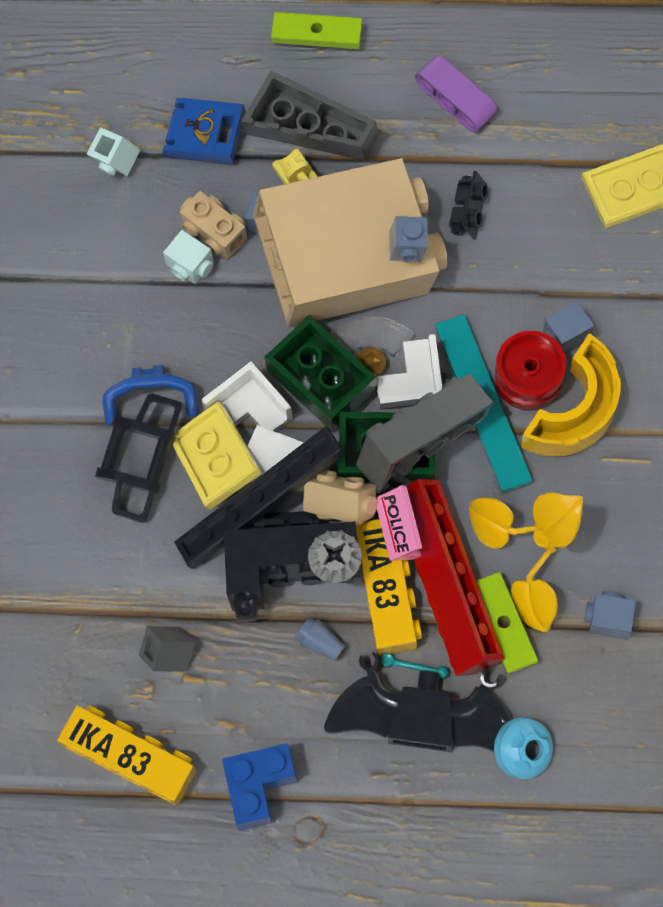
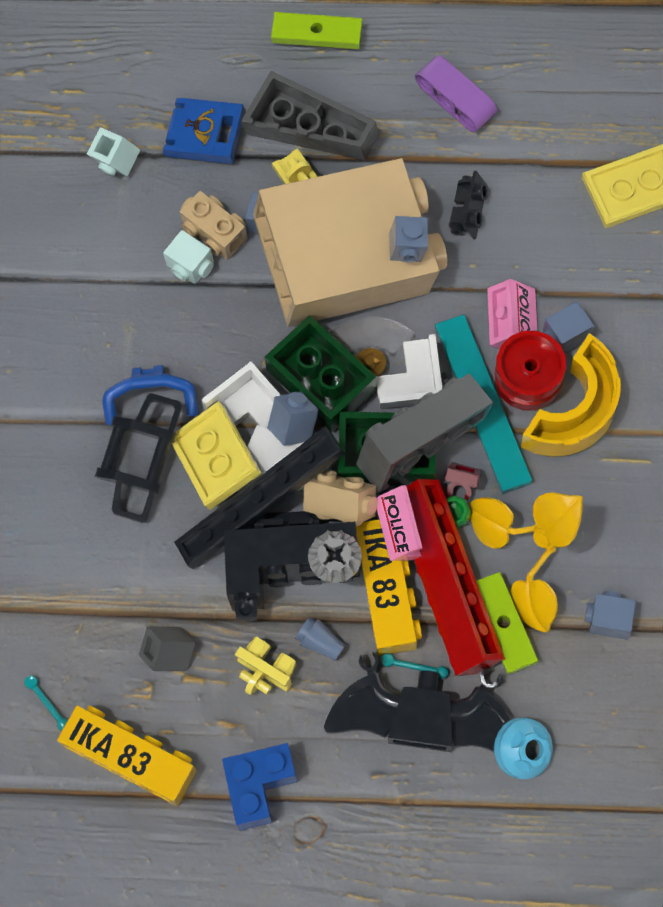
(32, 684): none -> teal hinge
(253, 657): none -> light yellow hips
(292, 418): none -> sand blue brick
(460, 510): none -> green tile
(462, 475): none -> tile
(510, 310): none -> bright pink panel

